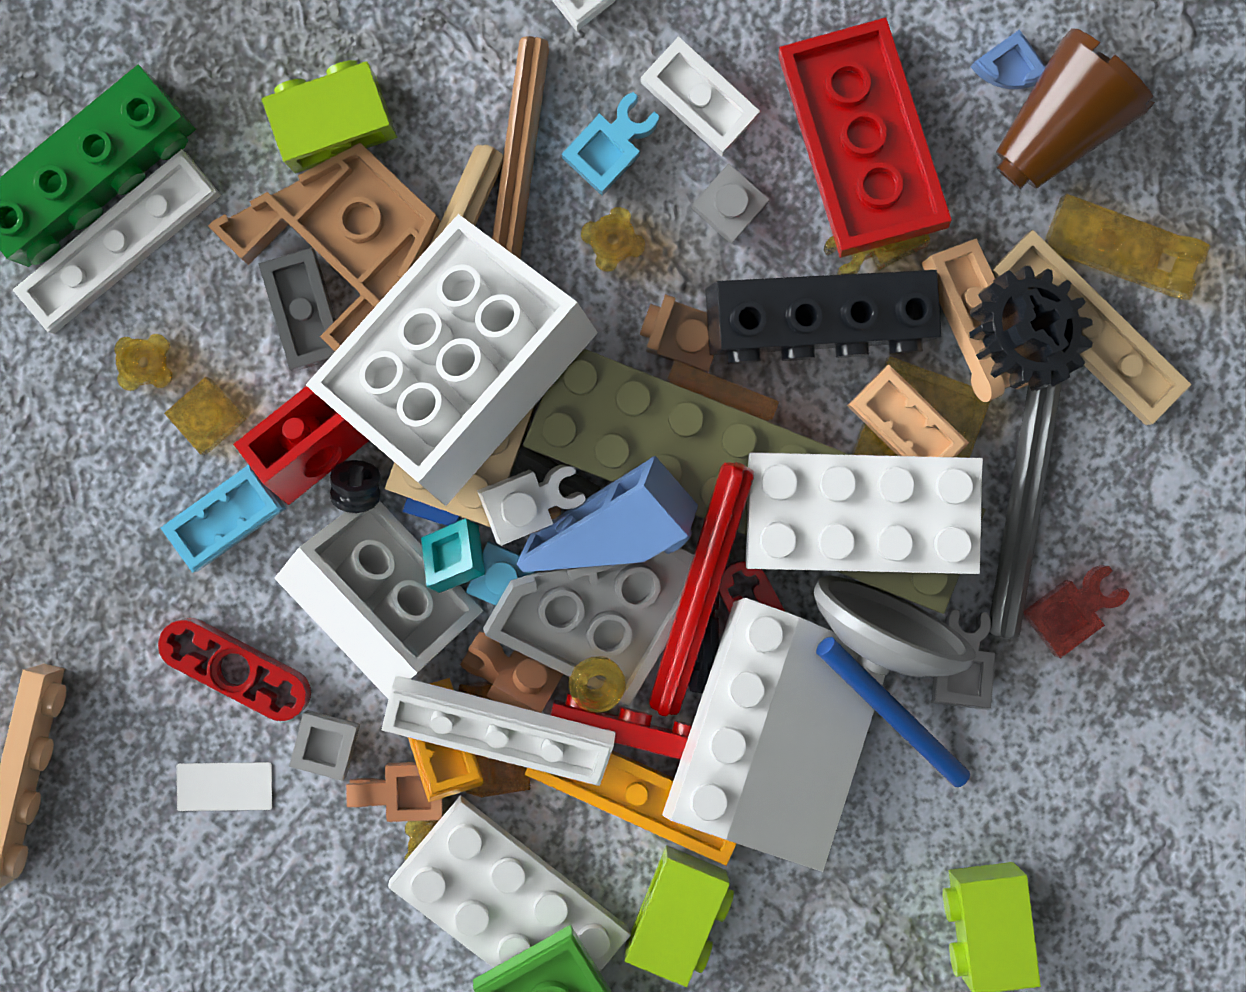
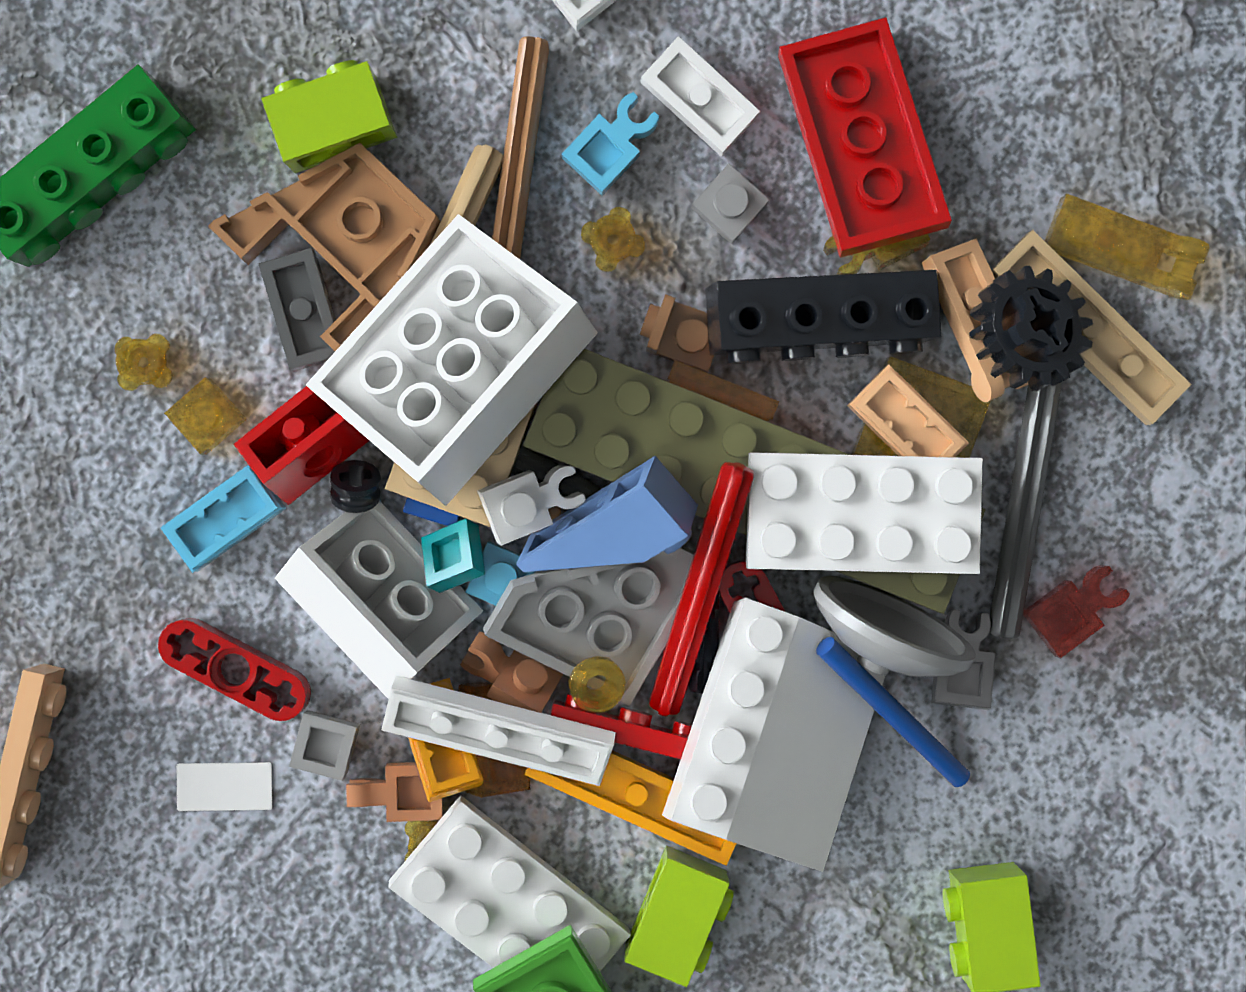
(117, 242): white tile -> none
(1010, 64): medium blue tile -> none
(1071, 111): reddish brown cone -> none

